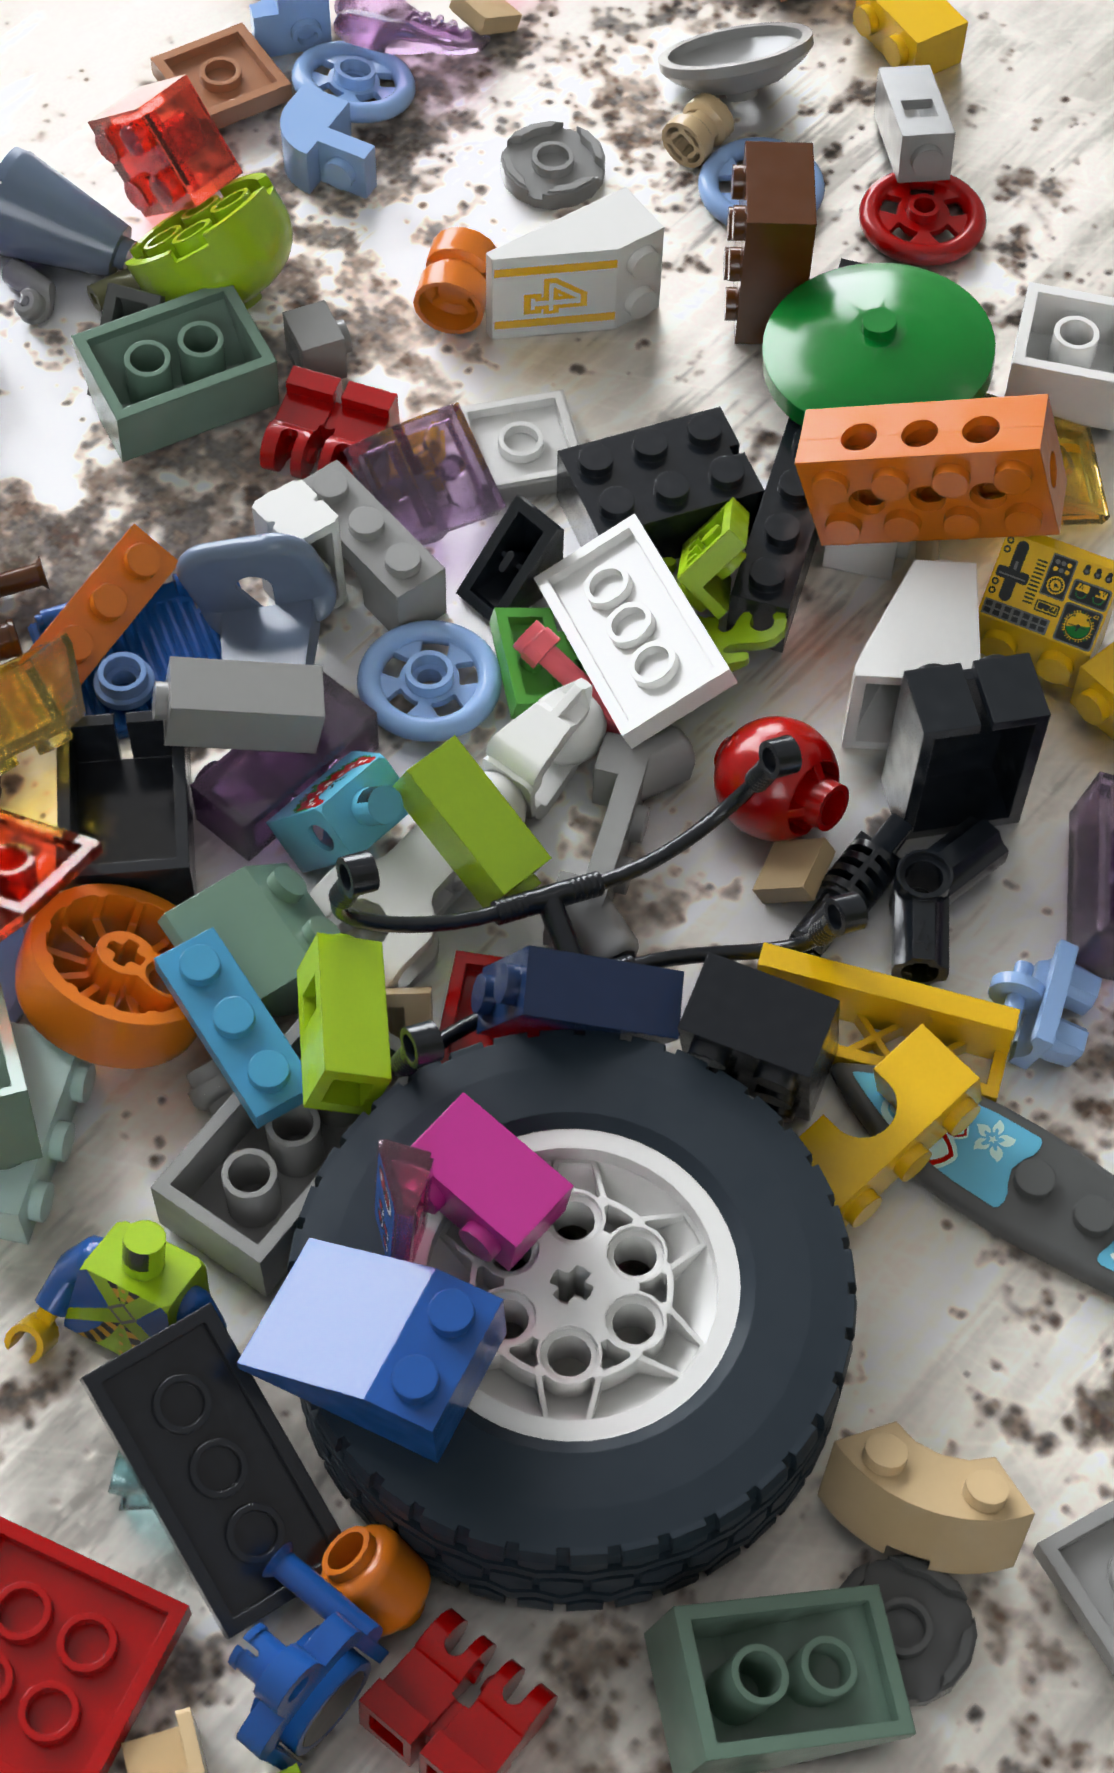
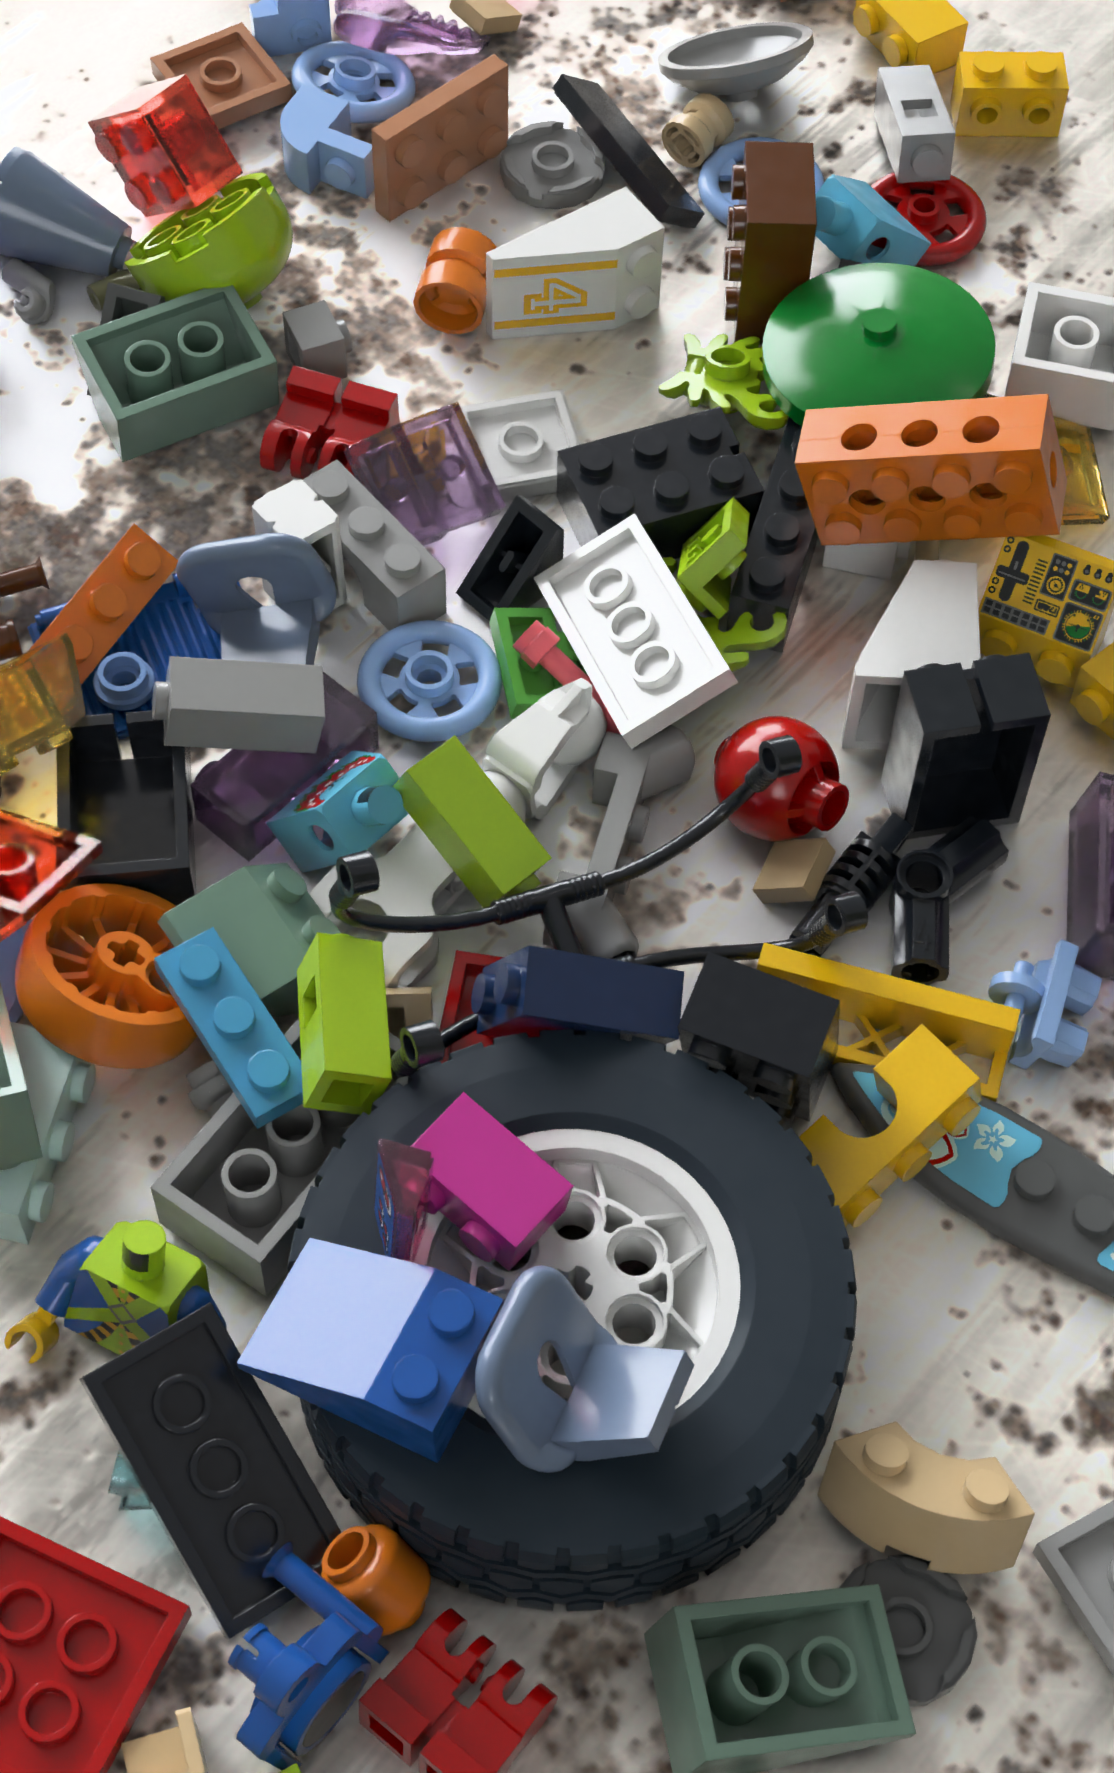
(440, 137): none -> nougat plate
(619, 1392): none -> sand blue piece
(628, 152): none -> black tile
(726, 378): none -> lime animal
(855, 215): none -> medium azure torso
(1011, 90): none -> yellow brick

